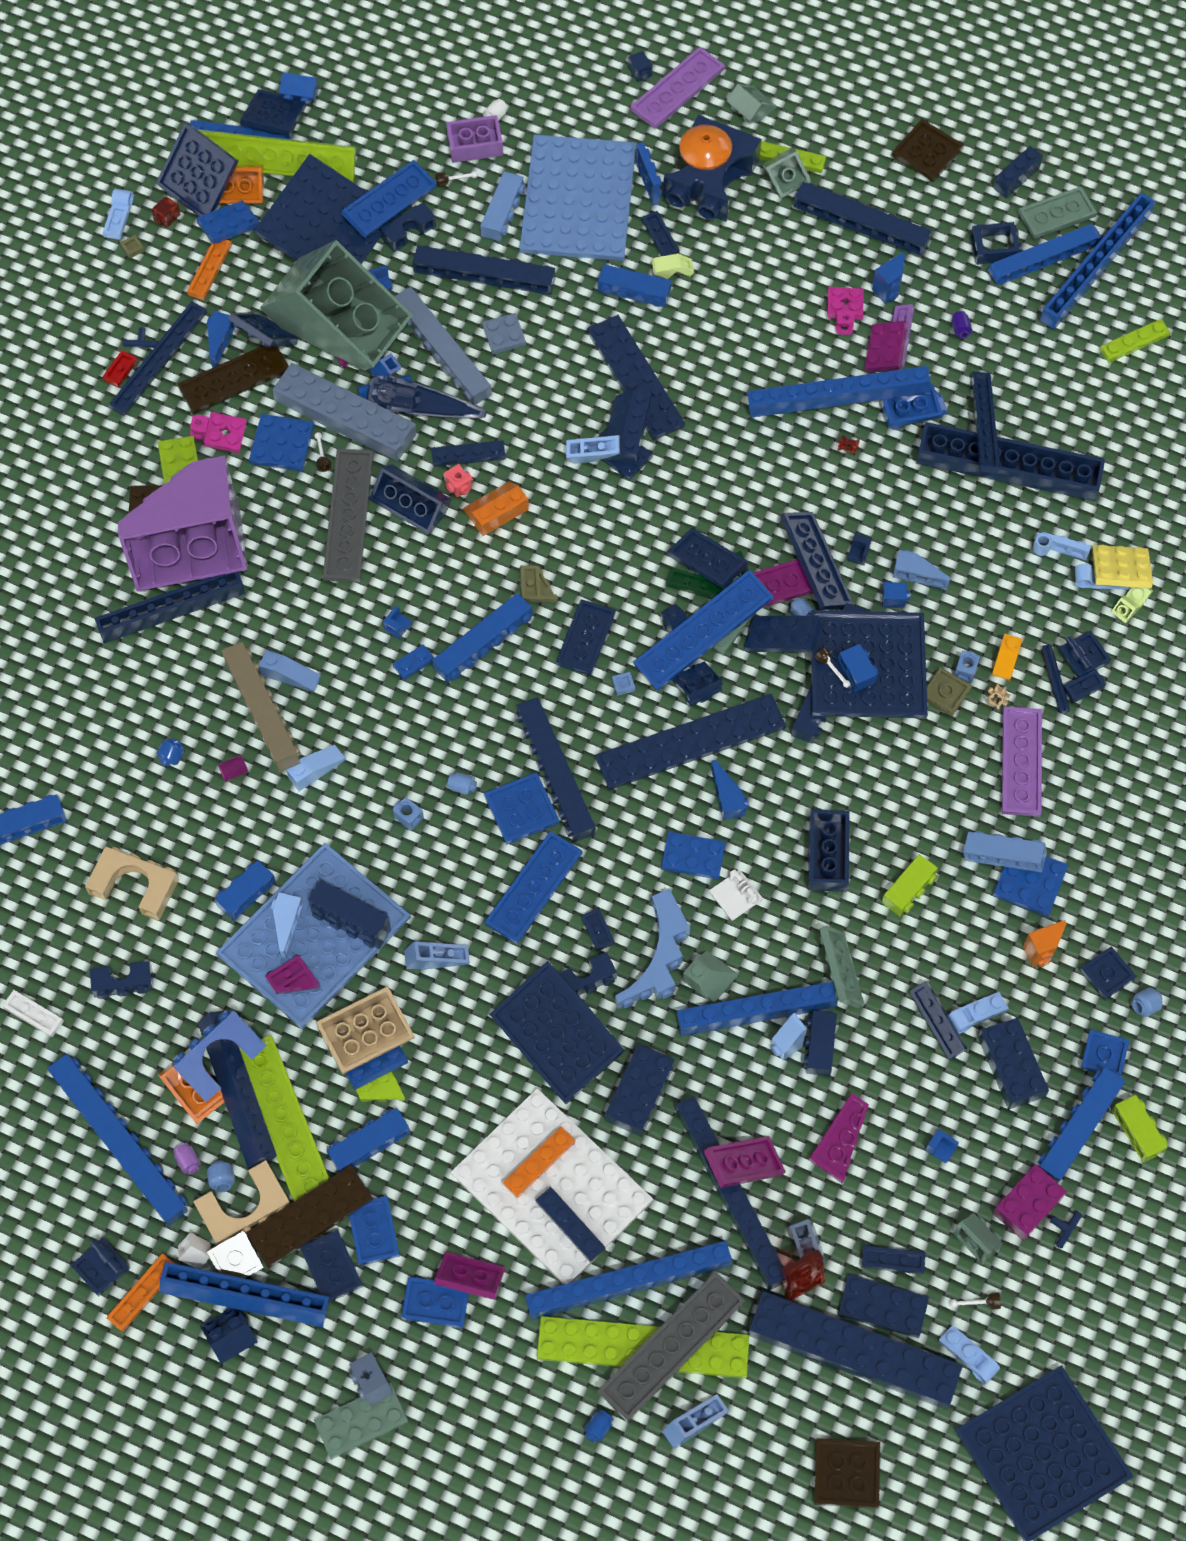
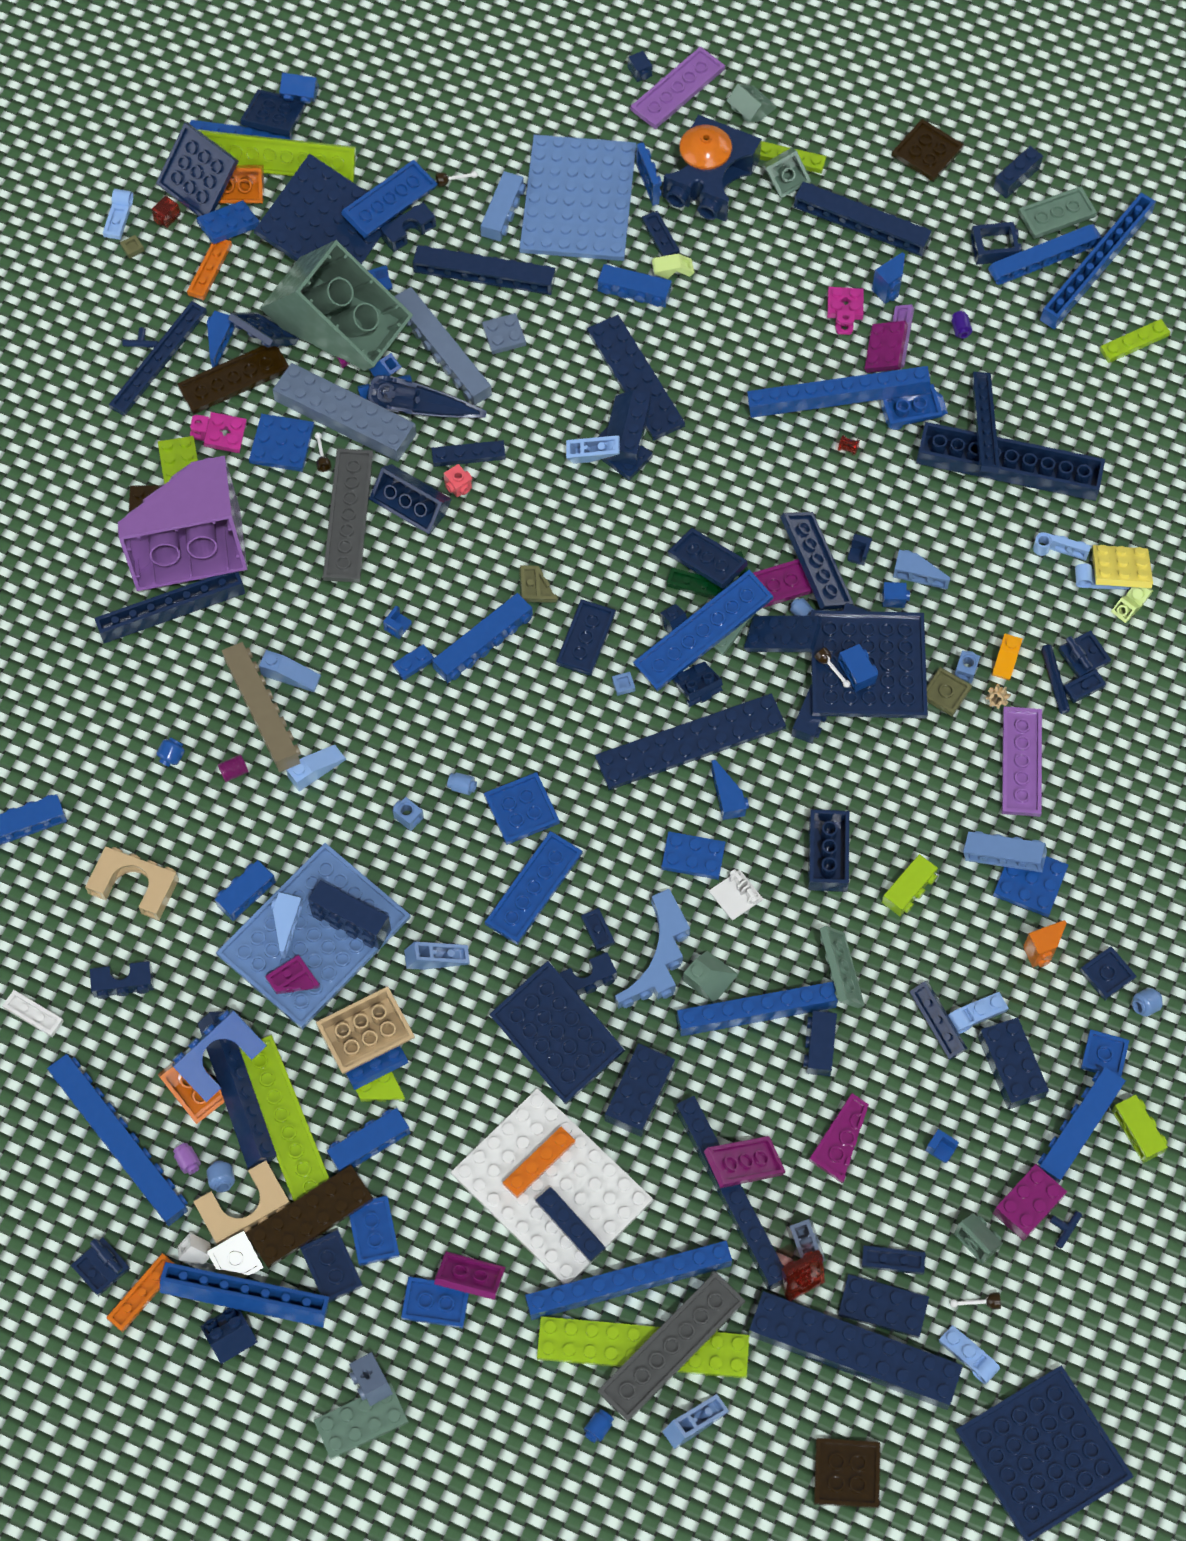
(119, 368): red plate -> none
(474, 138): medium lavender brick -> none
(497, 107): white brick -> none
(497, 507): orange slope -> none
(556, 770): dark blue brick -> none
(789, 1038): light blue slope -> none

